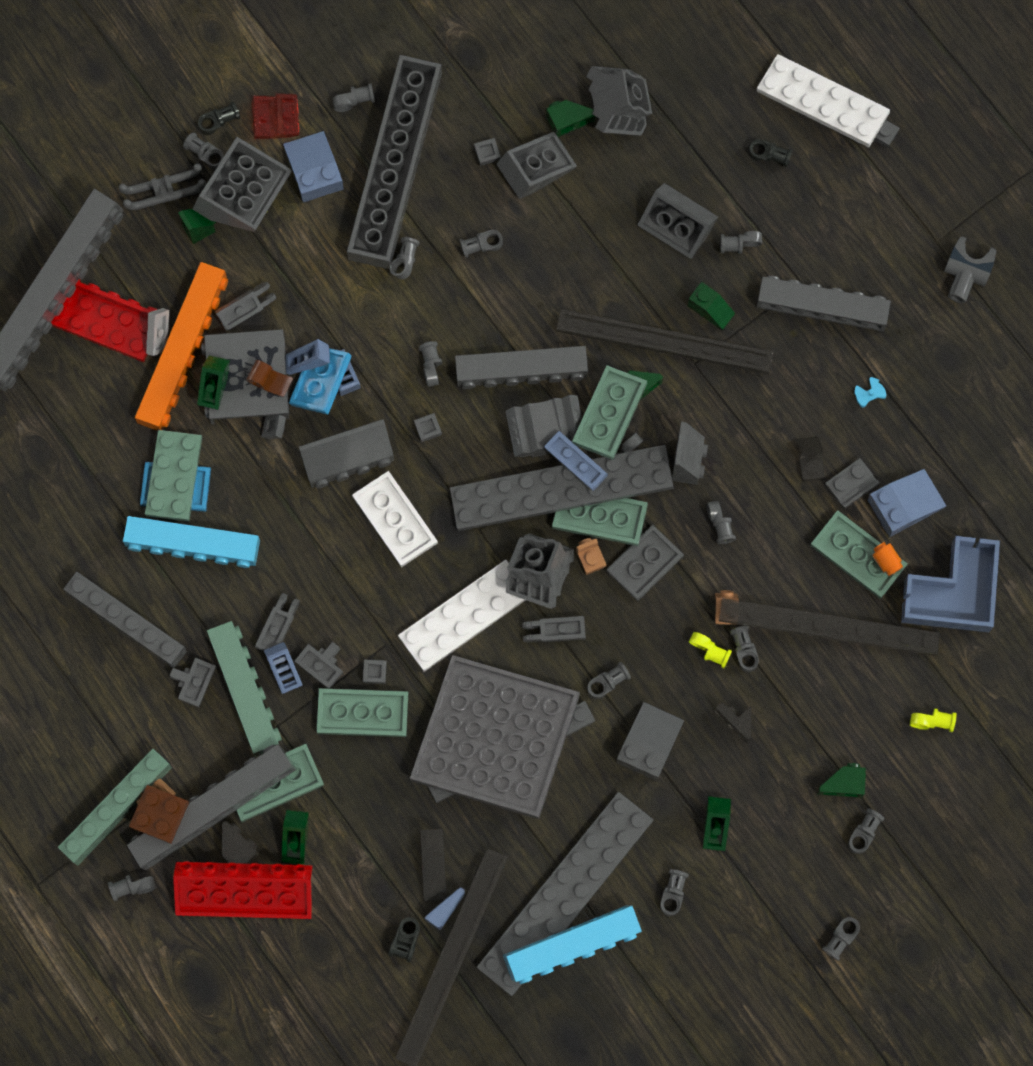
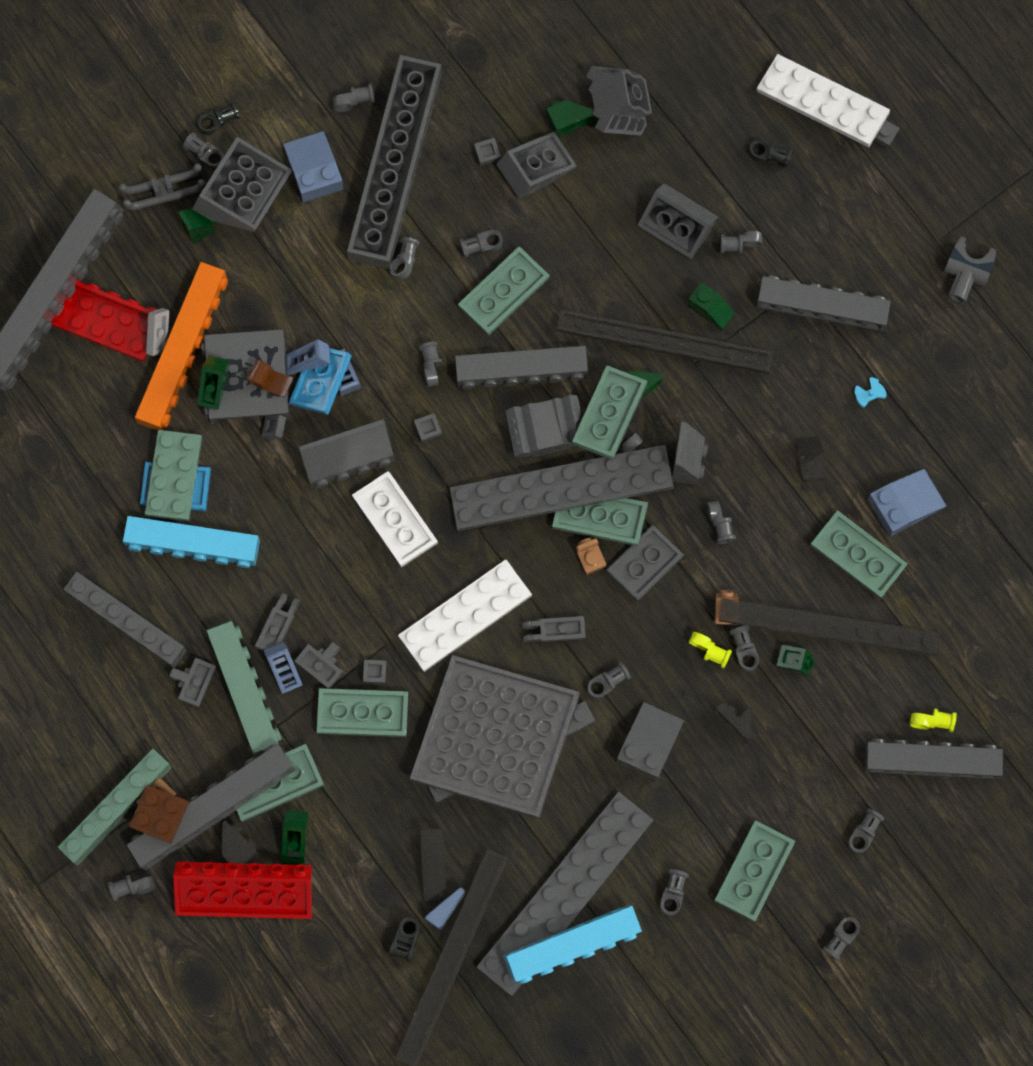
(244, 306): dark grey hinge -> none
(275, 116): clear red slope -> none
(503, 291): none -> sand green plate
(538, 570): dark grey slope -> none
(576, 461): sand blue plate -> none
(716, 823): dark green slope -> none
(754, 871): none -> sand green plate
(795, 659): none -> dark green bracket
(846, 782): dark green slope -> none
(851, 483): dark grey plate -> none
(887, 558): orange brick -> none
(933, 760): none -> dark grey brick
(964, 598): sand blue piece -> none

